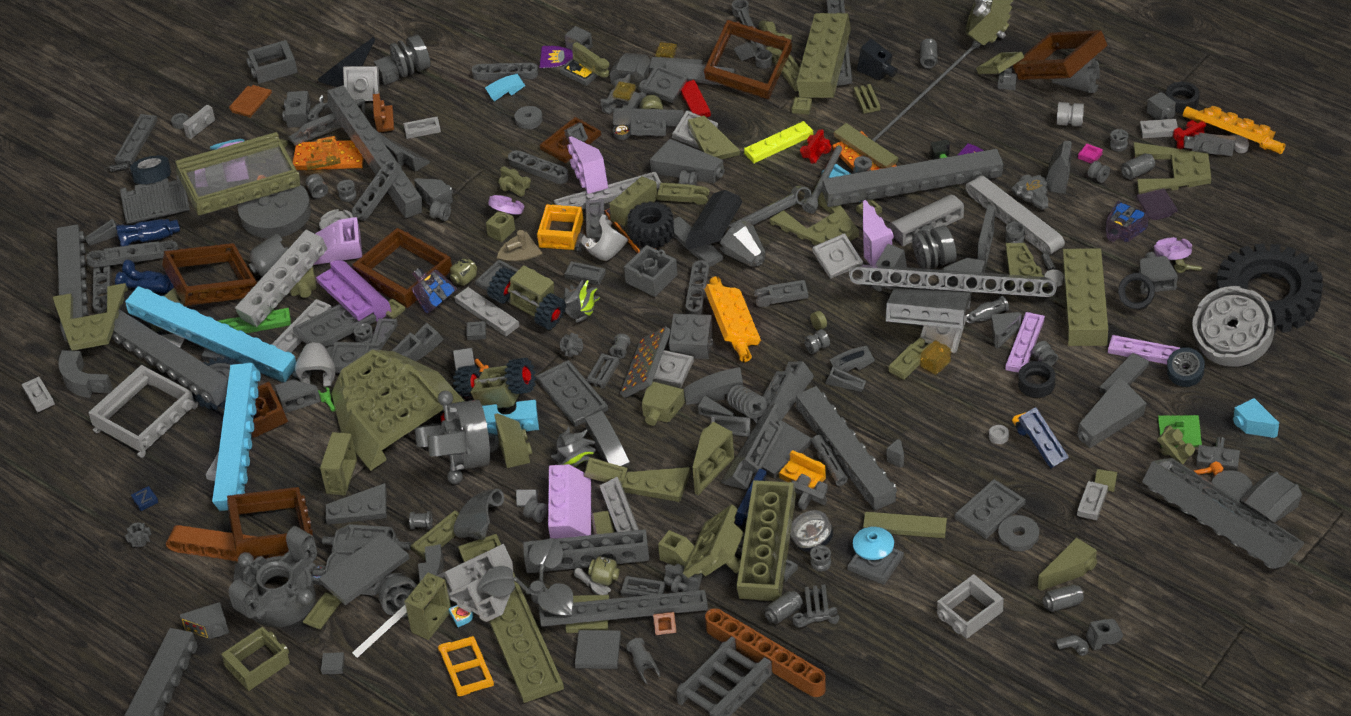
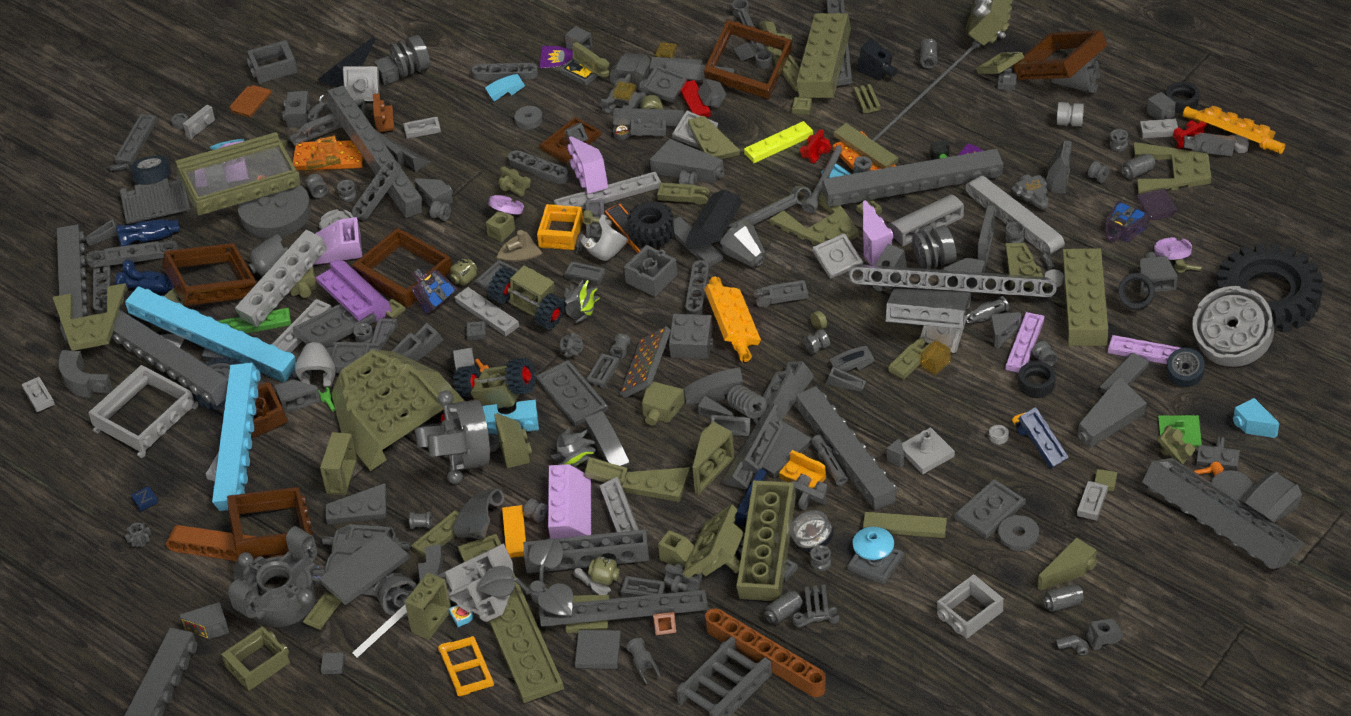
(514, 530): none -> light orange tile
(524, 495): slope -> none
(588, 217): none -> olive hand
(602, 522): olive tile -> none
(640, 191): olive brick -> none
(673, 369): light grey plate -> none
(711, 93): none -> dark grey brick
(927, 450): none -> light grey tile
(1090, 153): dark pink tile -> none

